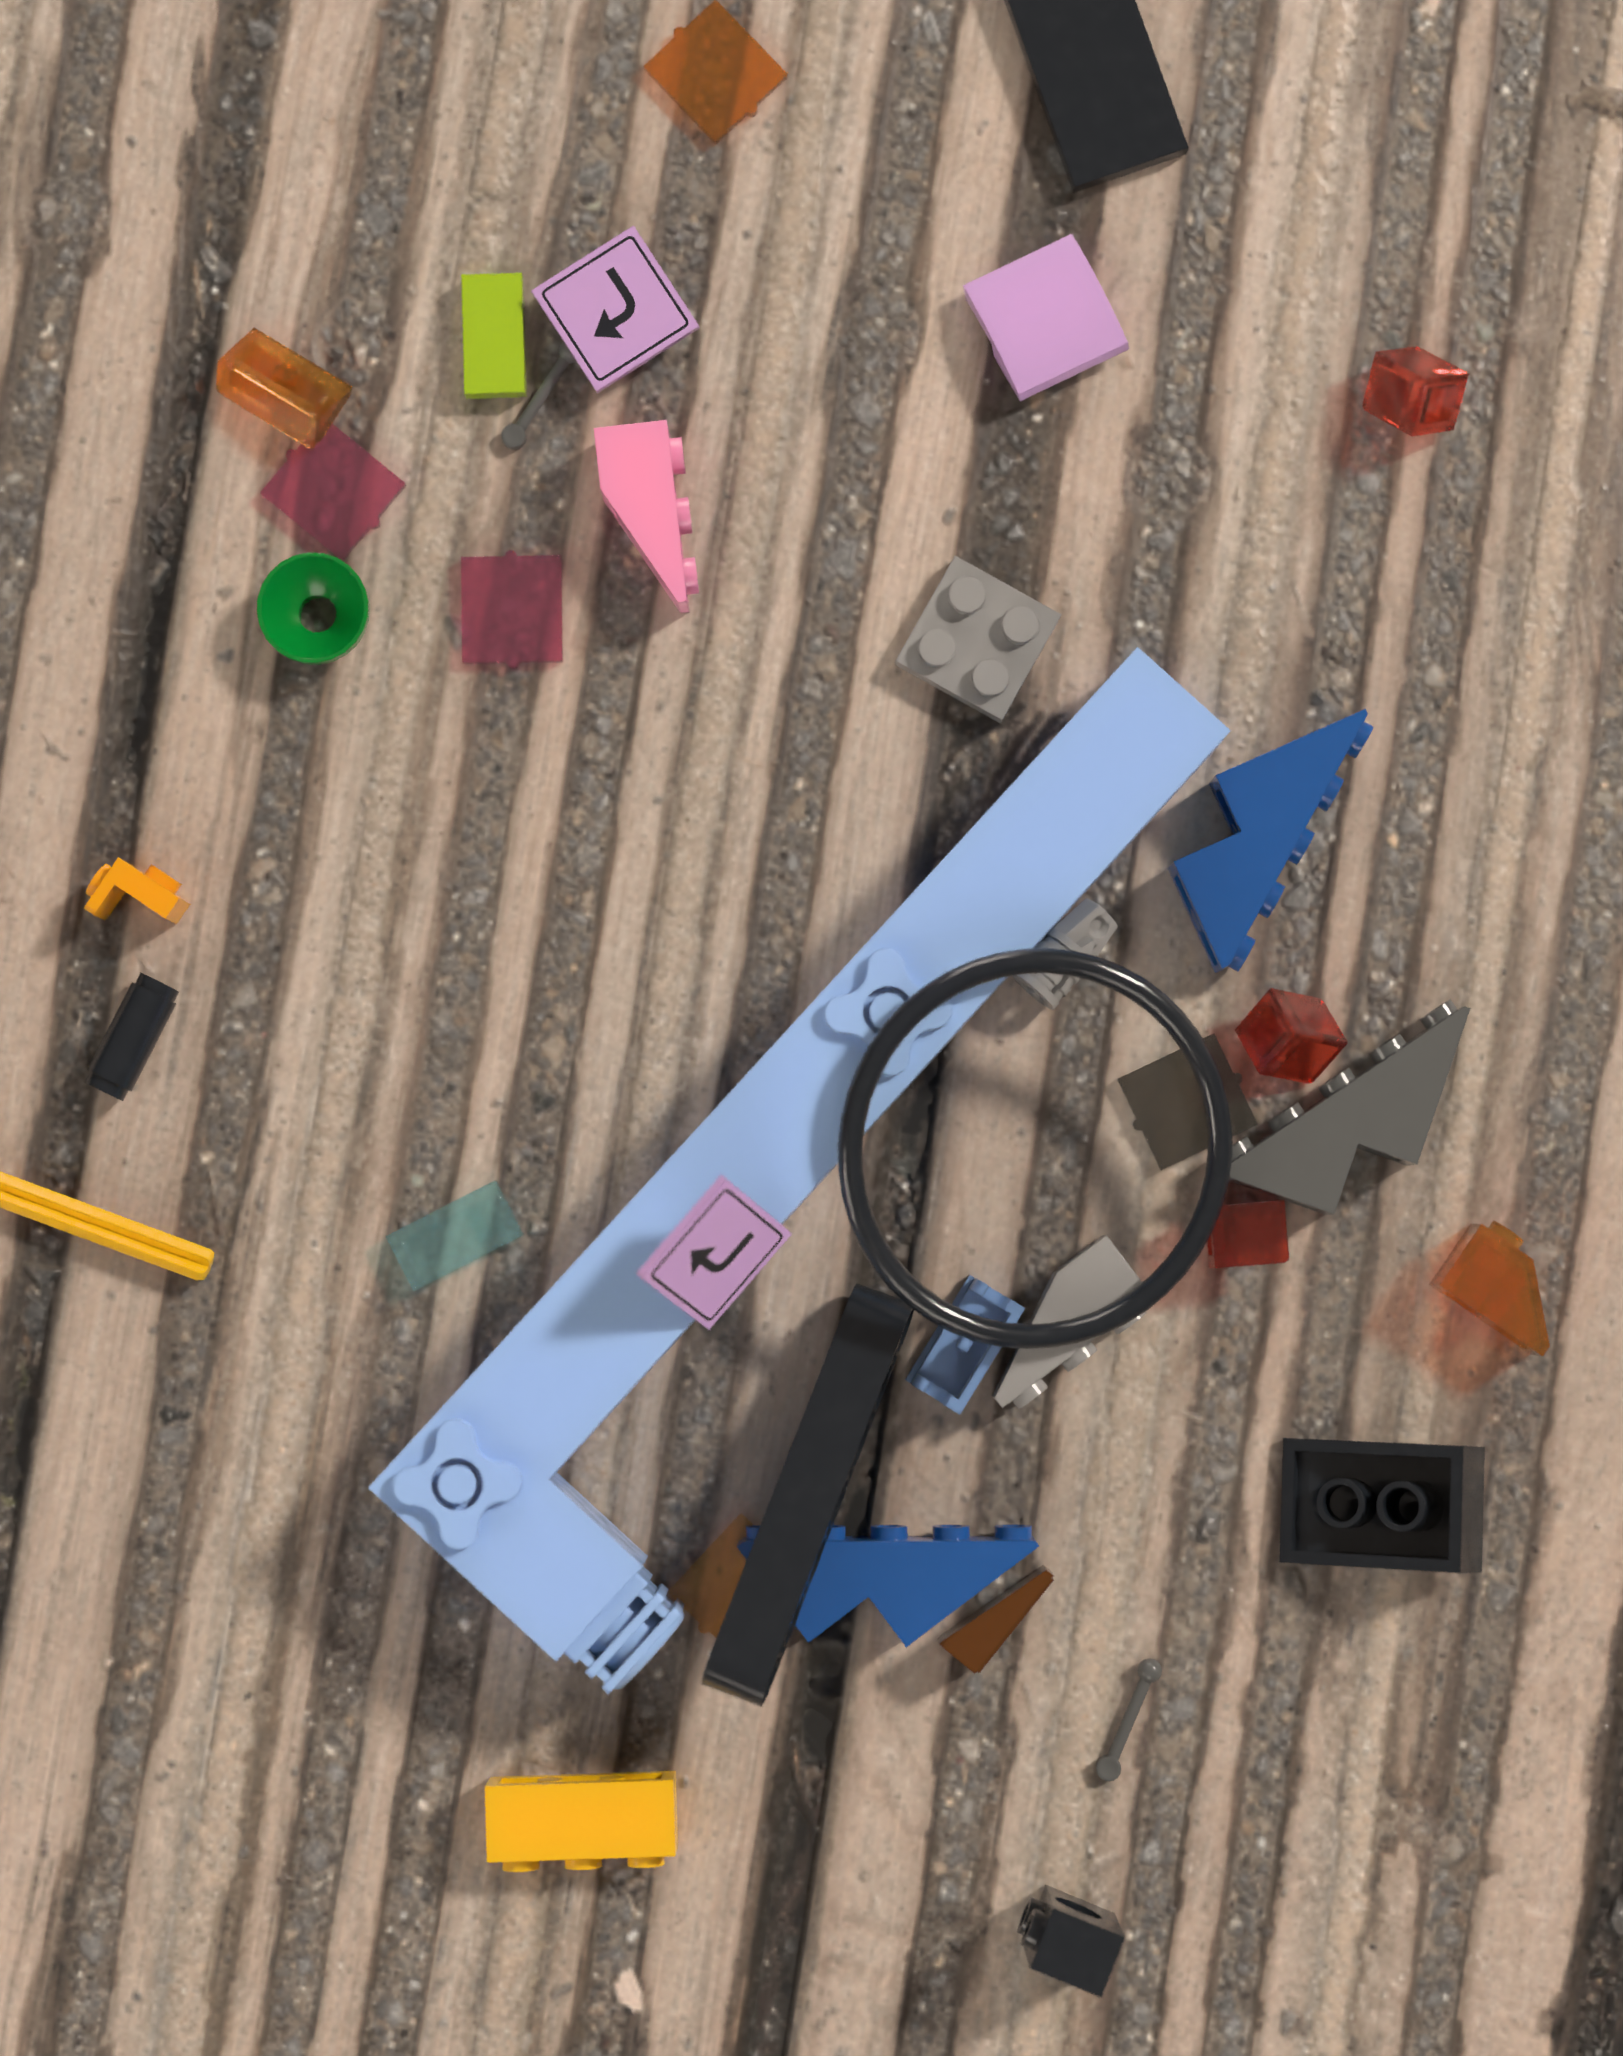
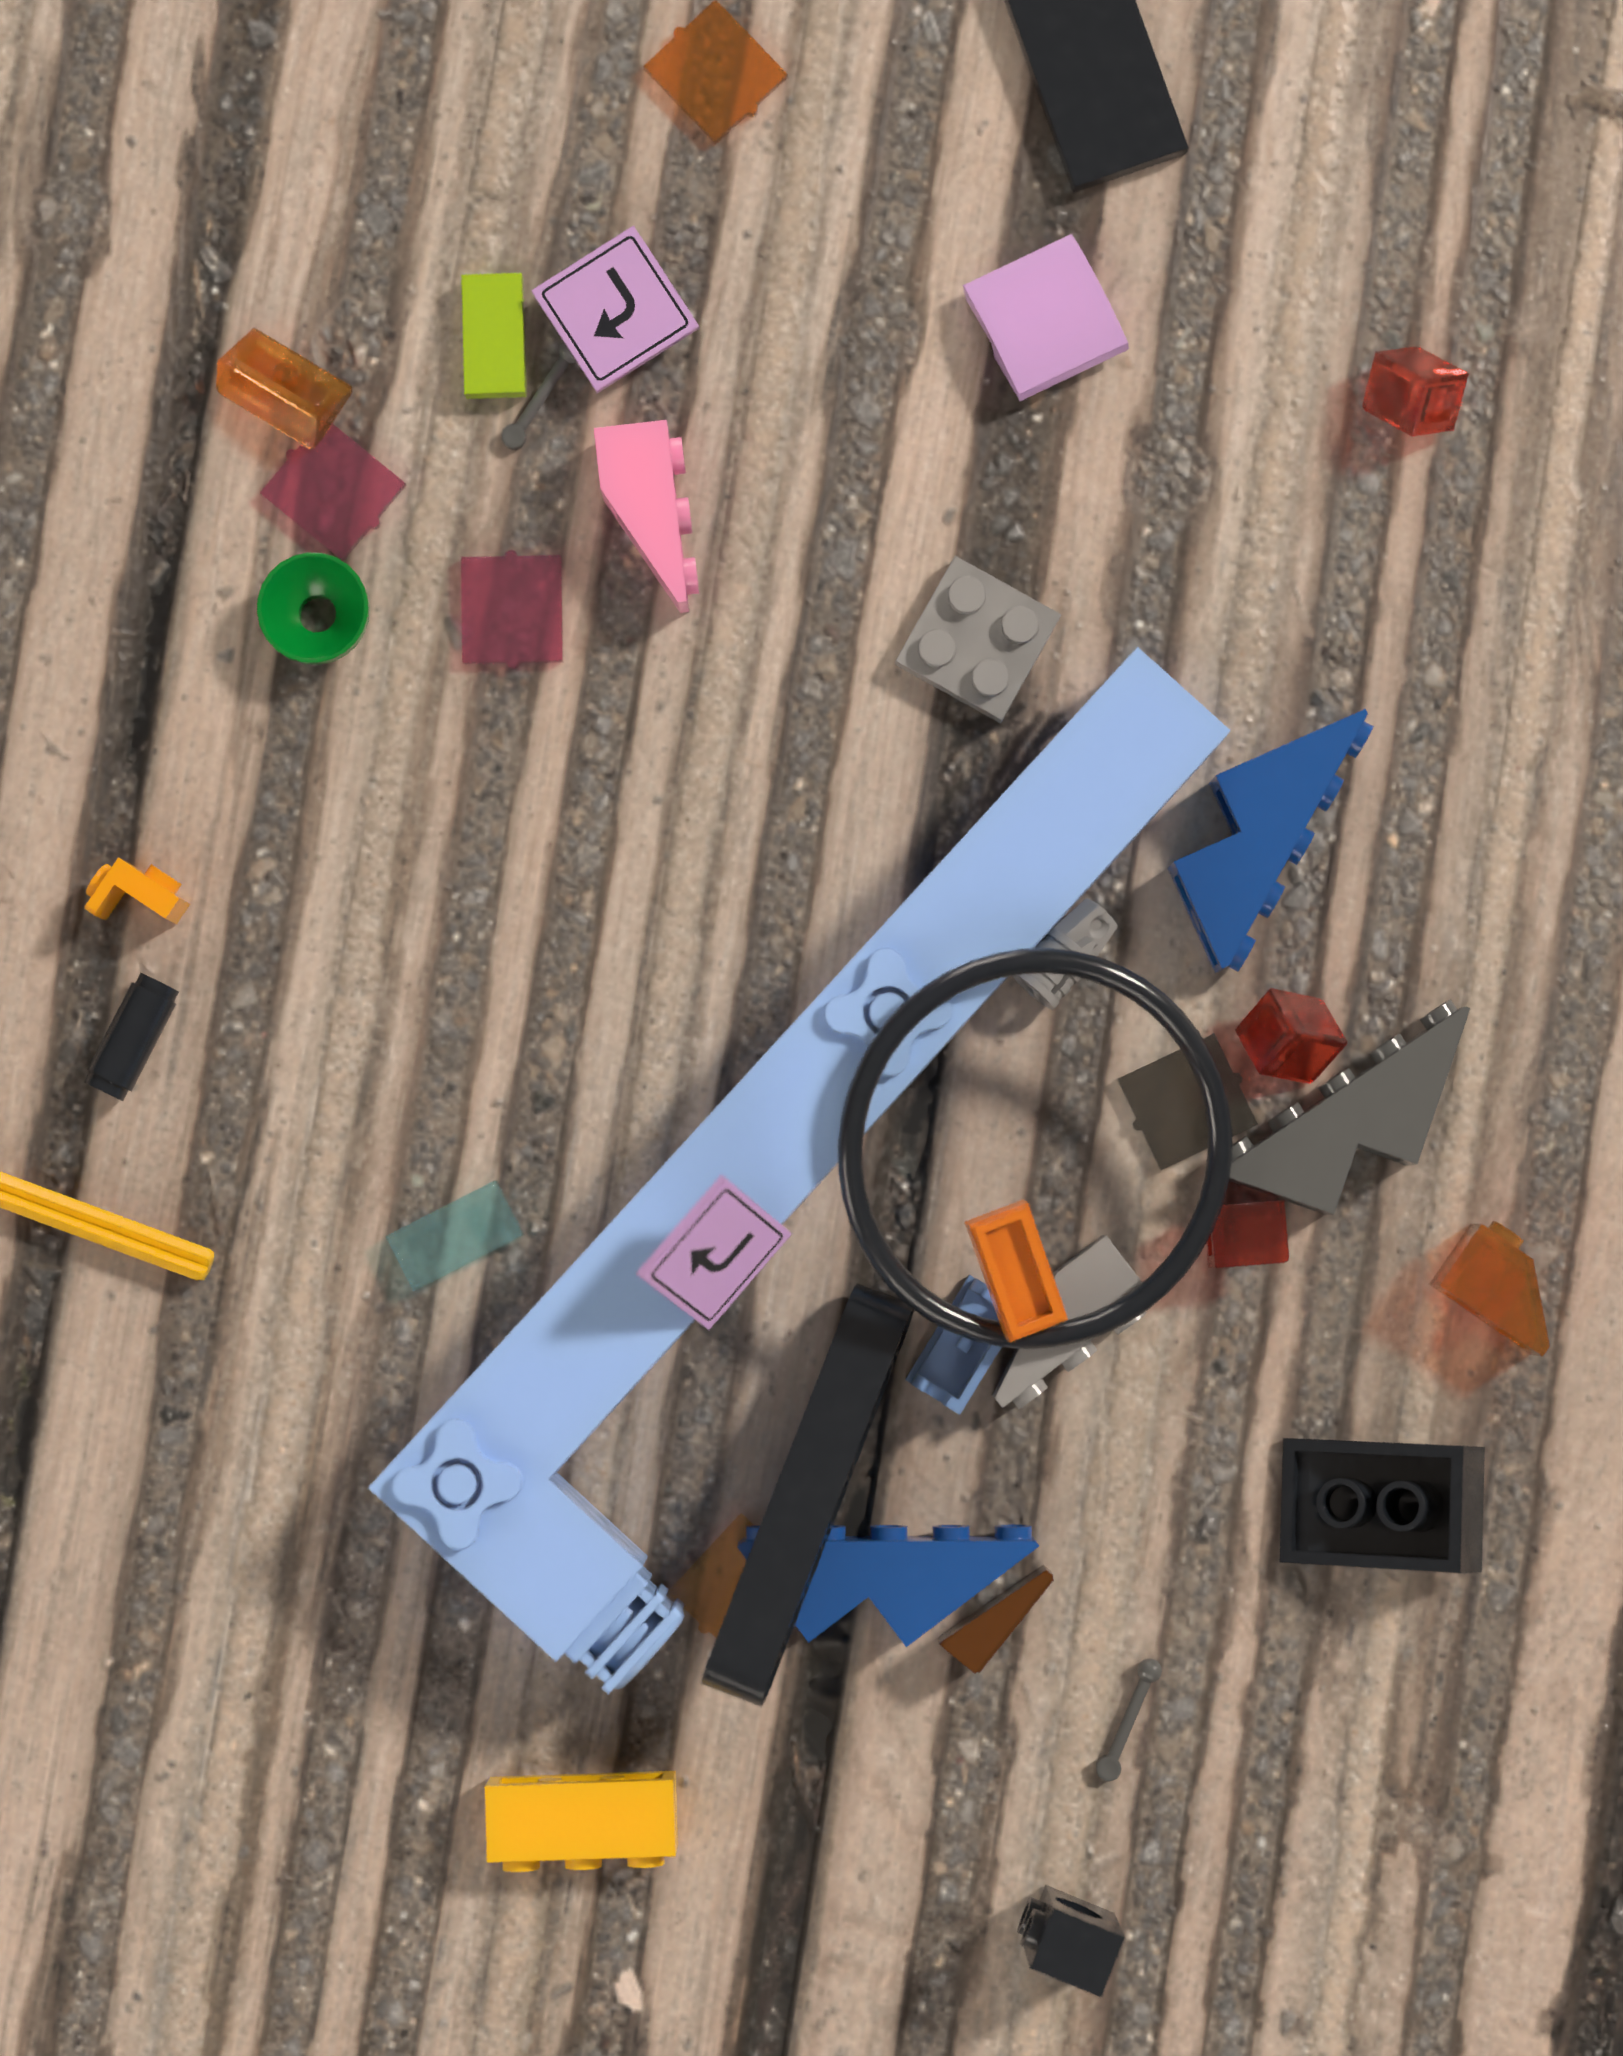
(1016, 1270): none -> orange tile

